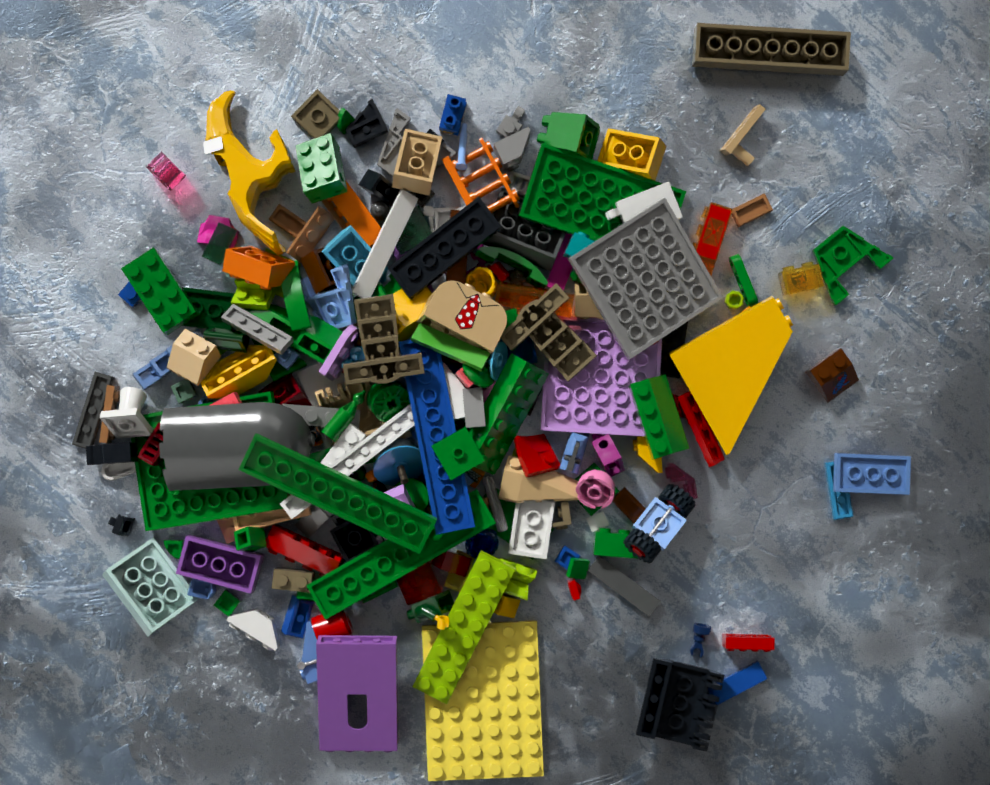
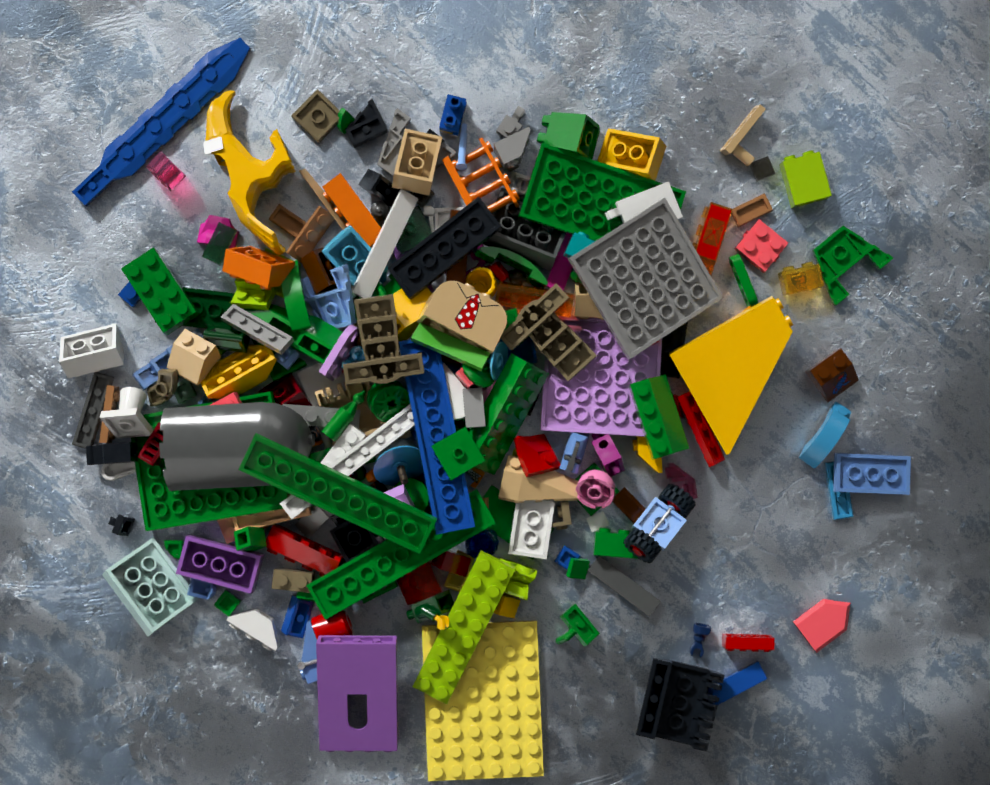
(91, 351): none -> white slope
(164, 387): none -> dark tan tile
(165, 118): none -> blue plate
(321, 168): piece -> none
(495, 504): light grey axle -> none
(575, 589): red tile -> none
(578, 626): none -> green plate
(734, 300): lime tile -> none
(761, 245): none -> coral plate
(762, 168): none -> clear smoke plate
(771, 49): dark tan brick -> none
(805, 179): none -> lime brick
(823, 622): none -> coral tile
(827, 435): none -> dark azure arch

